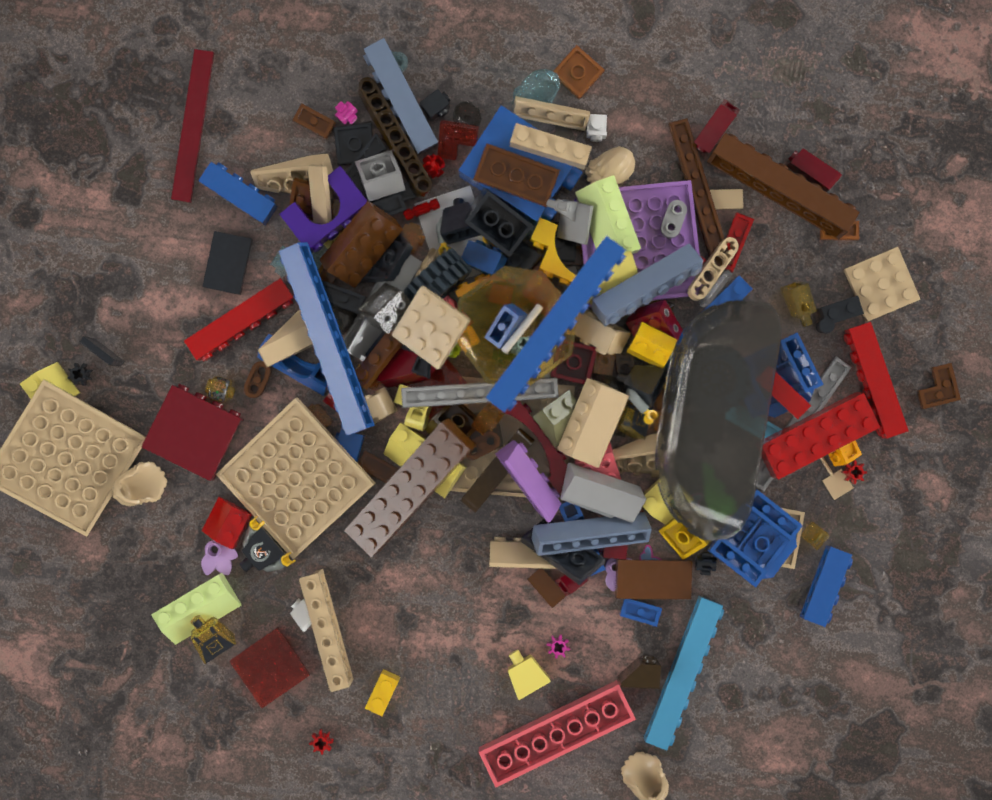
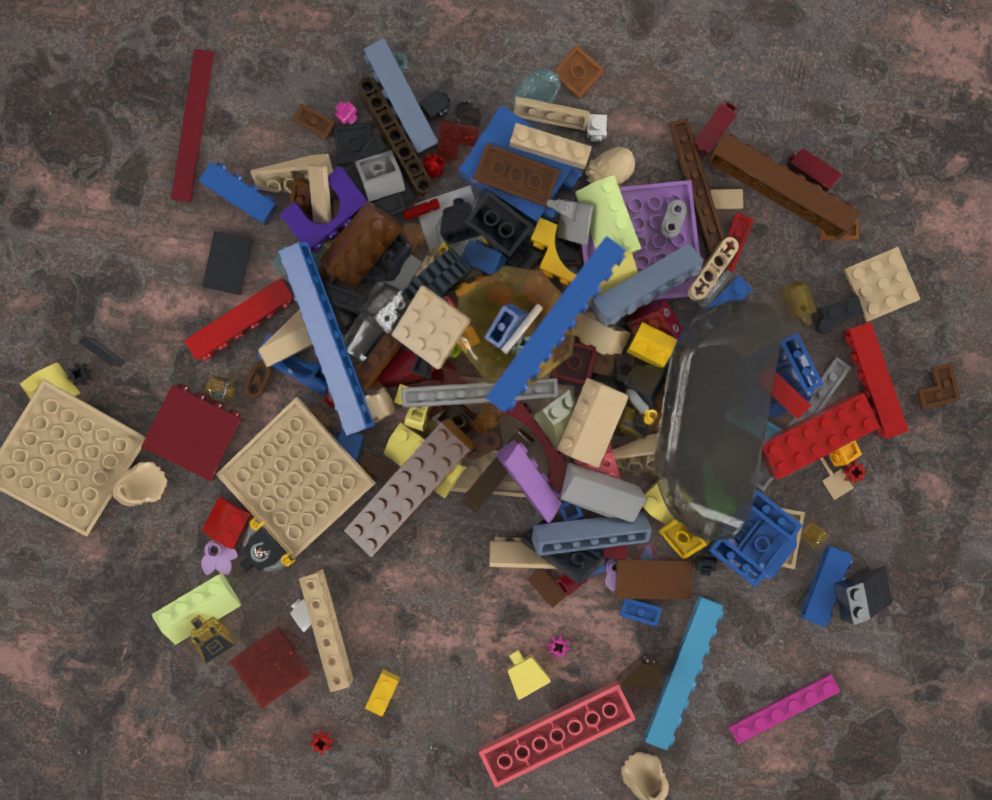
(784, 708): none -> dark pink plate
(863, 595): none -> black slope

